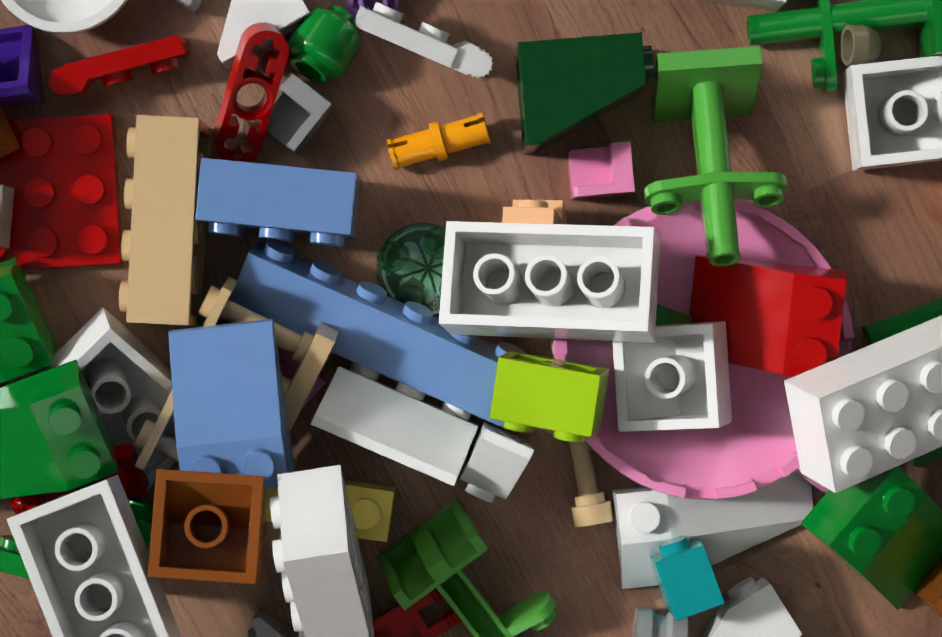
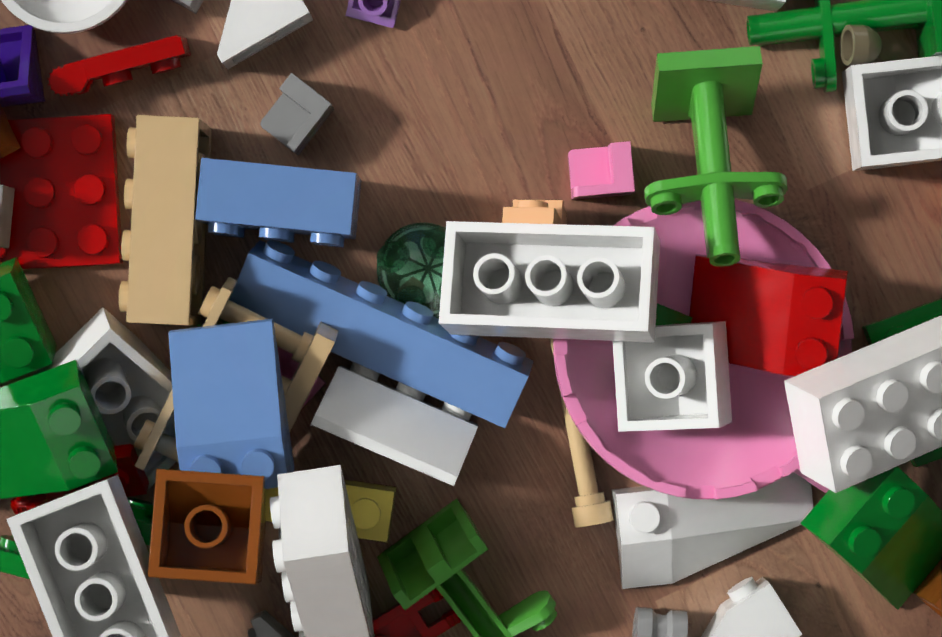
(272, 64): red beam -> none
(324, 43): green head -> none
(426, 41): white hinge -> none
(438, 141): light orange pin -> none
(495, 463): white slope -> none
(549, 395): lime brick -> none
(575, 82): dark green slope -> none
(685, 577): teal slope -> none

